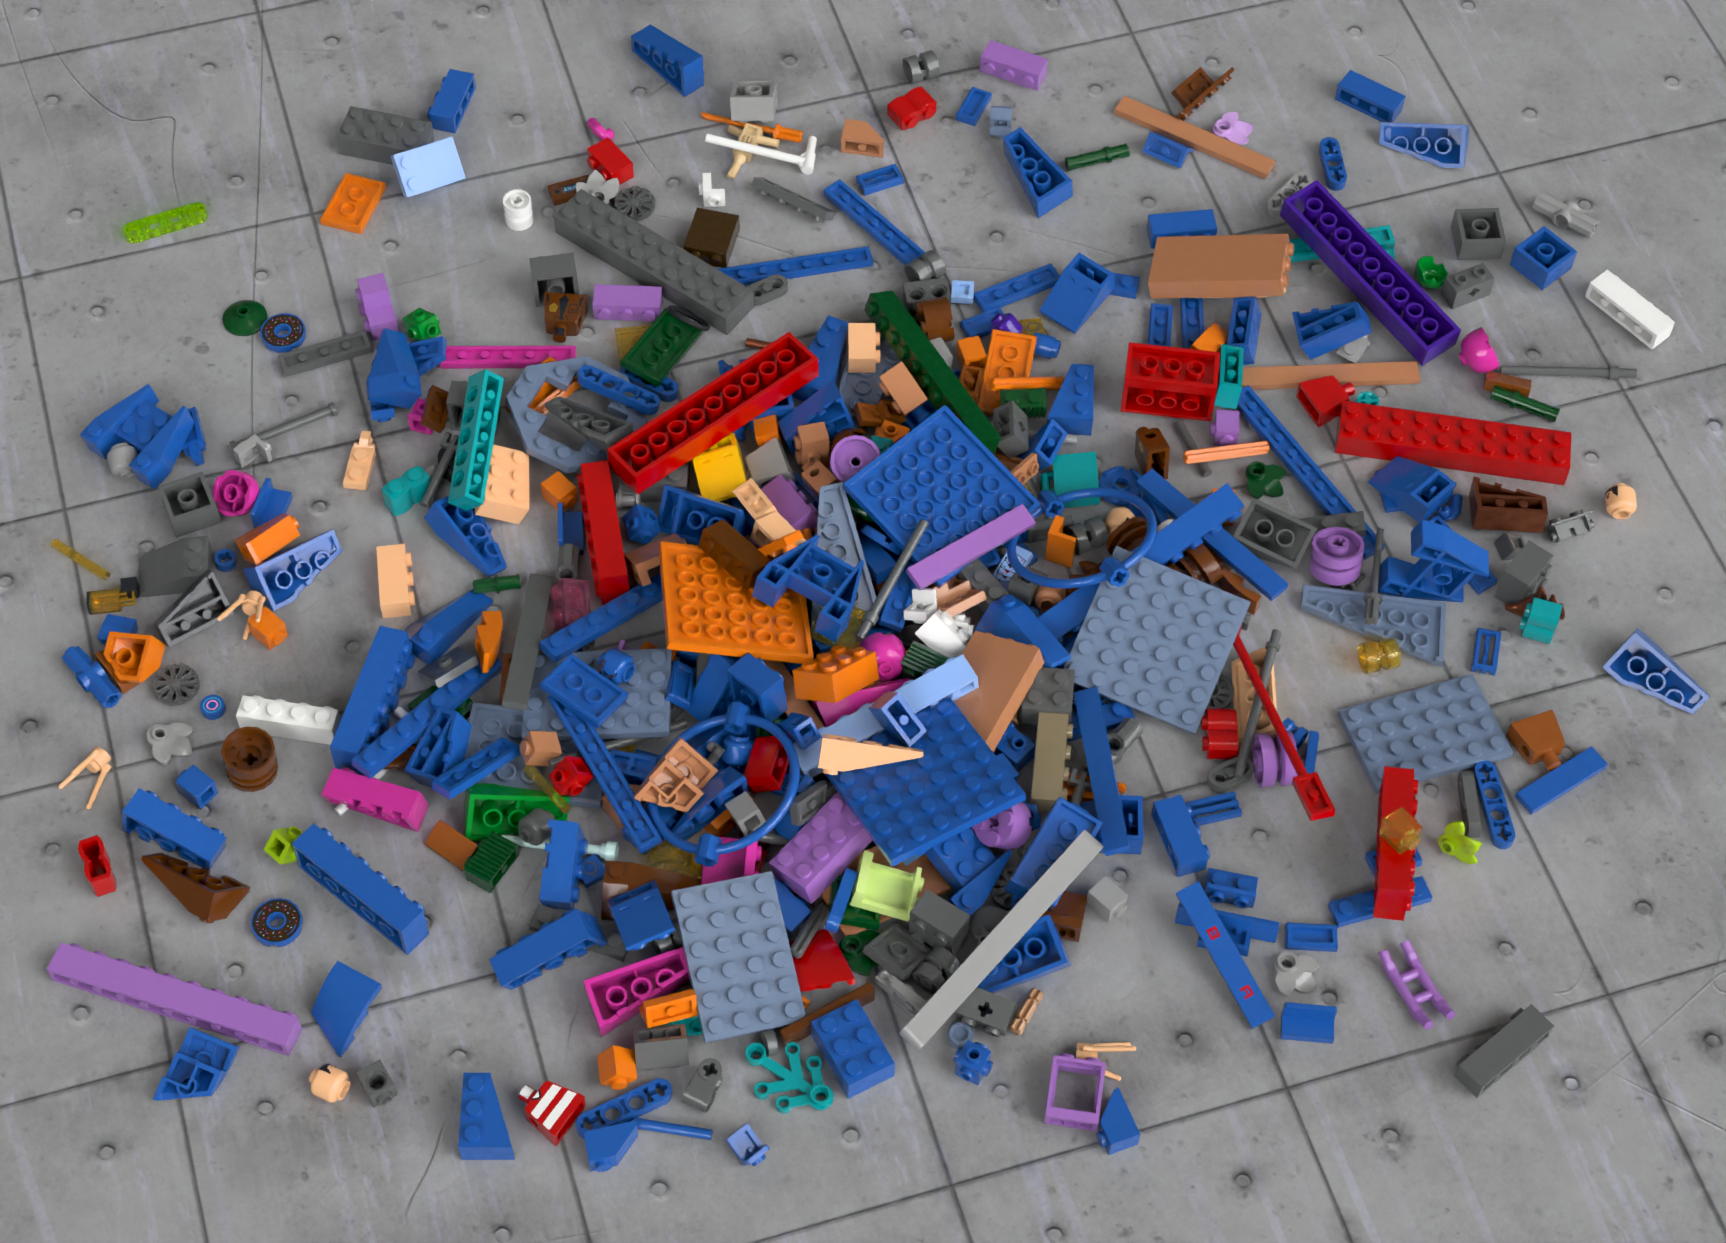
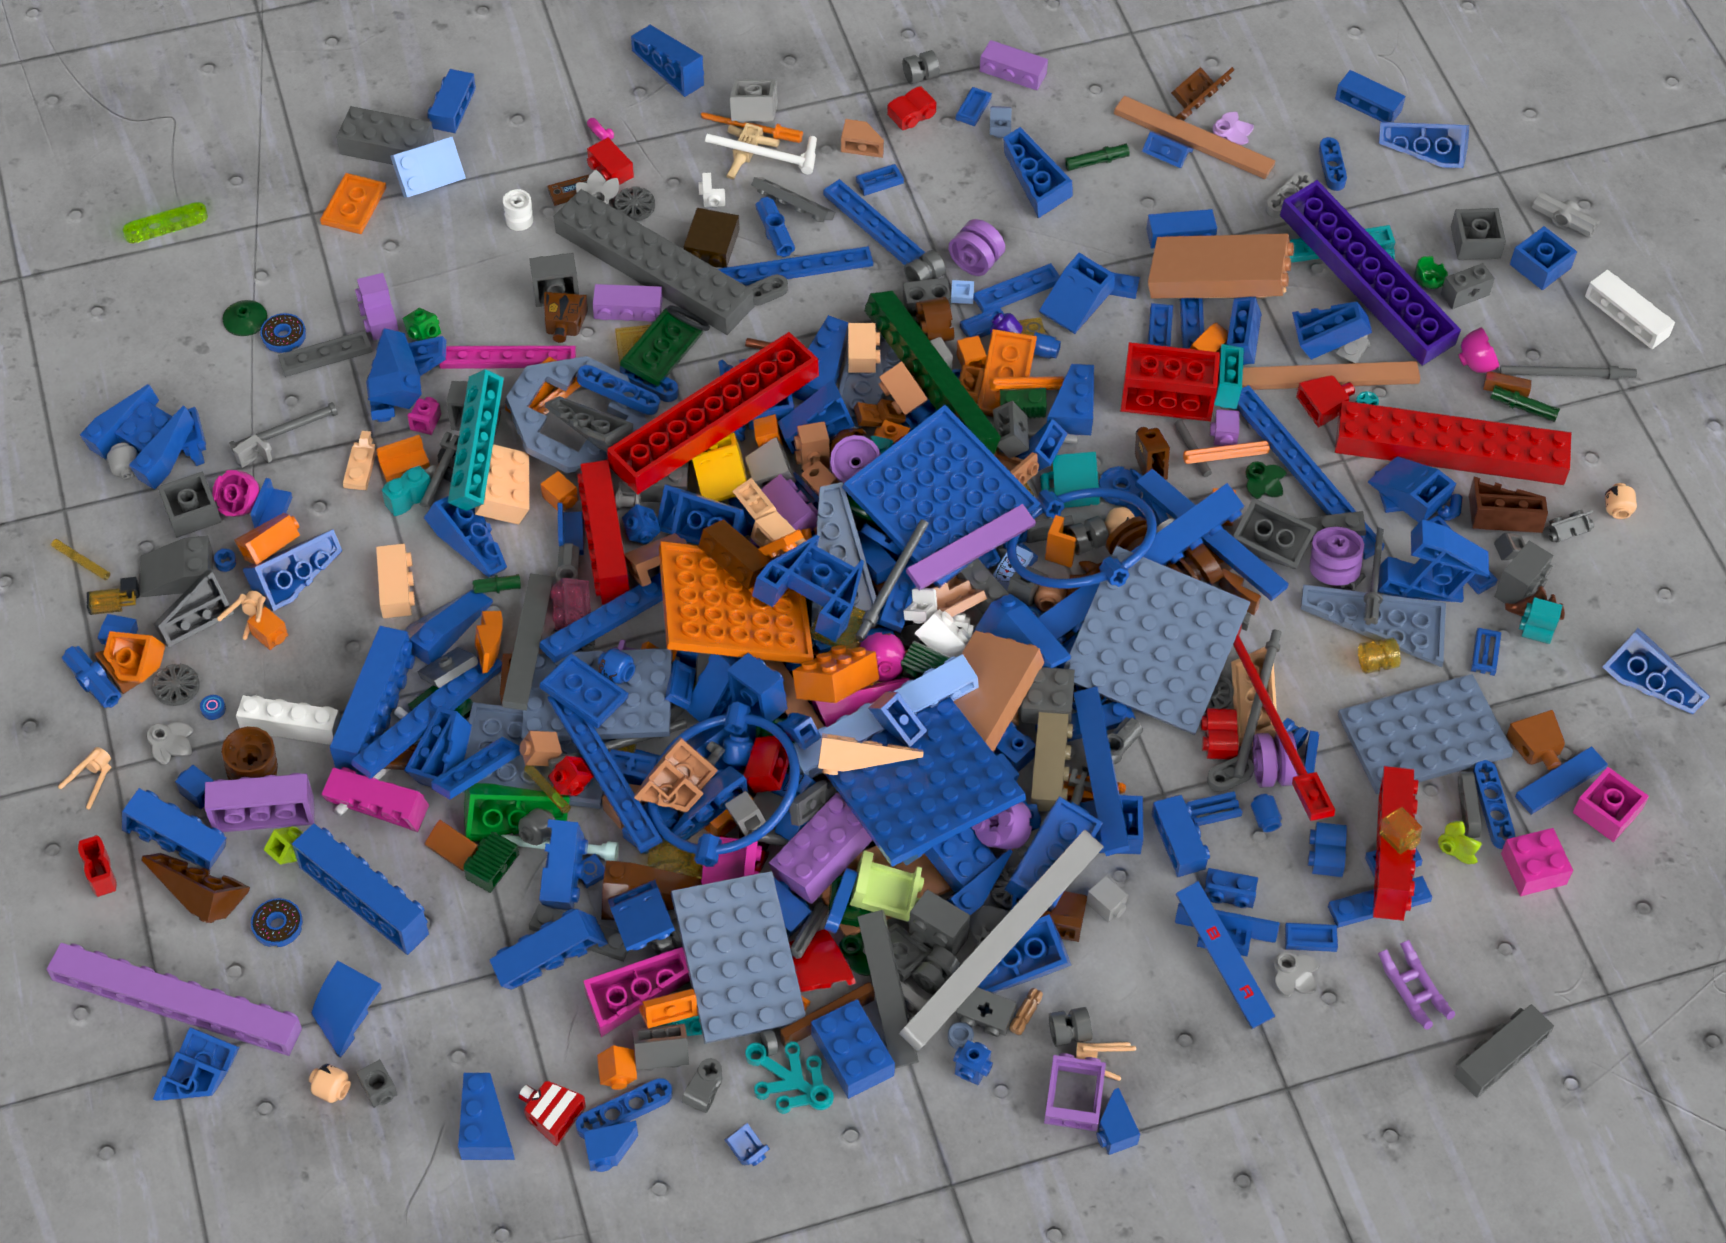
(259, 802): none -> medium lavender brick
(402, 456): none -> orange panel
(435, 409): reddish brown plate -> none
(676, 1129): blue bar -> none
(775, 227): none -> blue piece
(887, 986): none -> dark grey tile
(976, 247): none -> medium lavender wheel
(1078, 1027): none -> dark grey wheel
(1266, 812): none -> blue brick
(1308, 1022): blue panel -> none
(1328, 849): none -> blue brick
(1536, 862): none -> dark pink brick
(1610, 804): none -> dark pink brick

